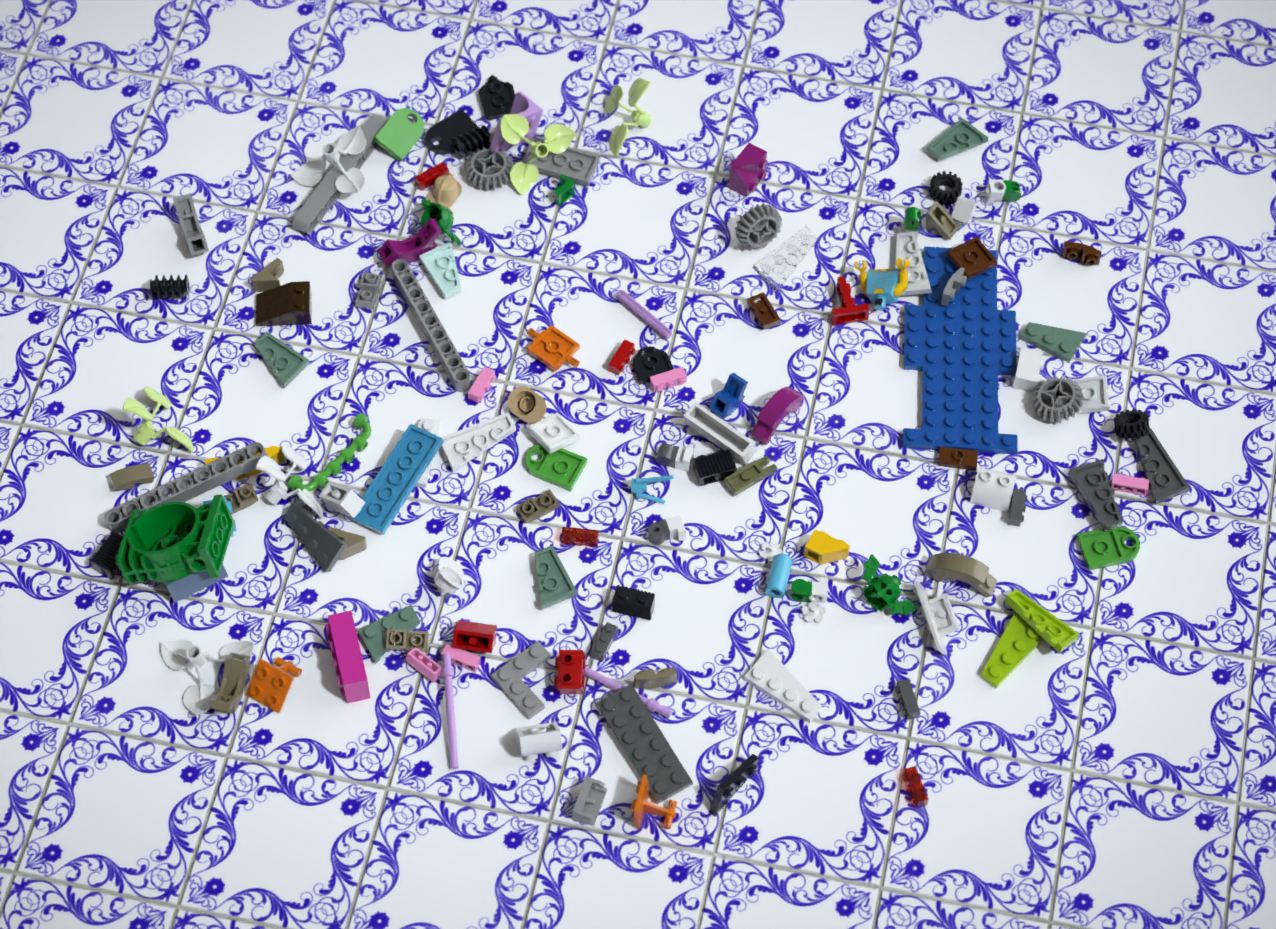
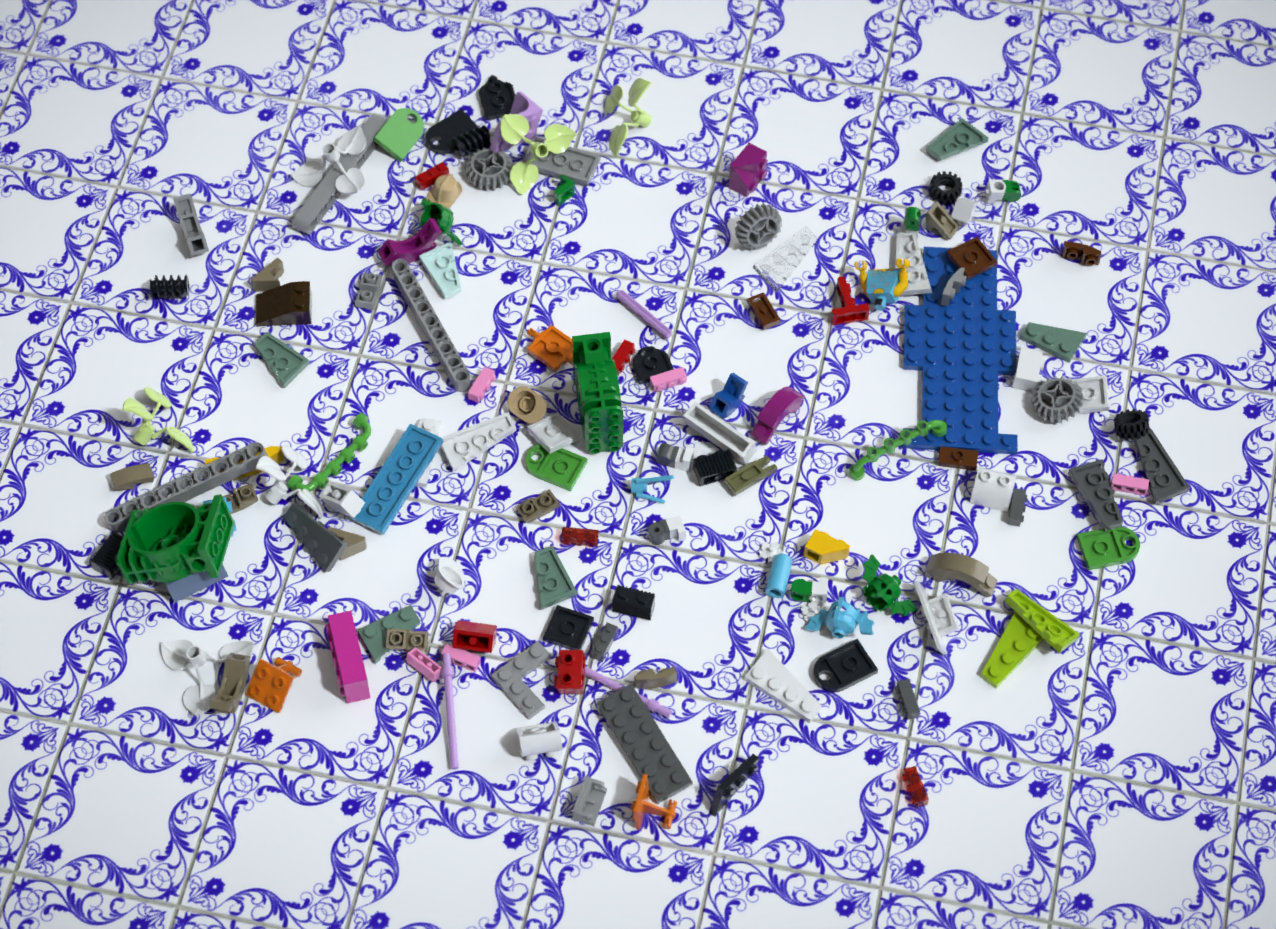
(568, 628): none -> black tile
(597, 392): none -> green brick
(841, 622): none -> medium azure helmet
(844, 666): none -> black tile
(938, 427): none -> bright green bar

